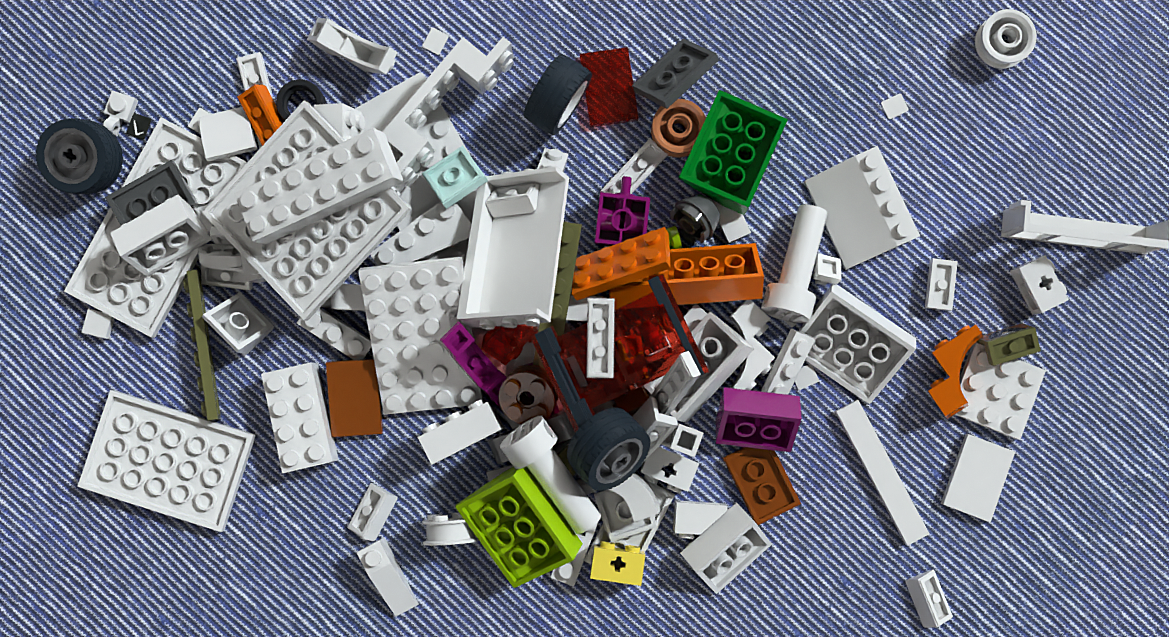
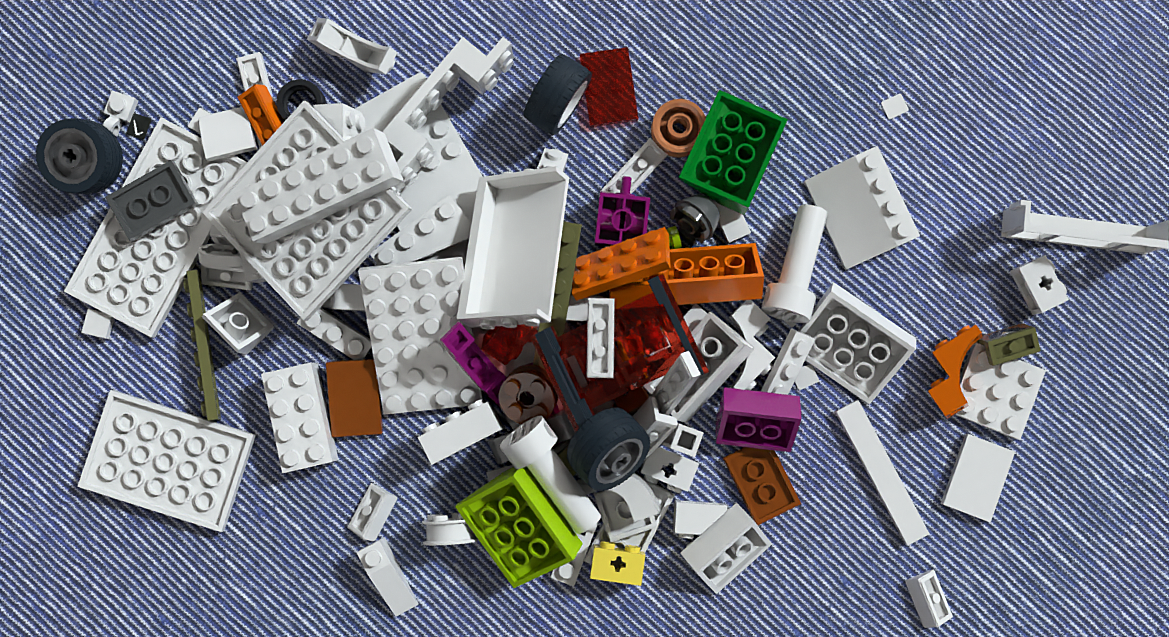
(160, 236): white slope -> none
(435, 41): white sticker -> none
(454, 177): light aqua tile -> none
(513, 200): white slope -> none
(675, 73): dark grey plate -> none
(827, 269): white tile -> none
(941, 284): white plate -> none
(1020, 34): white wheel -> none

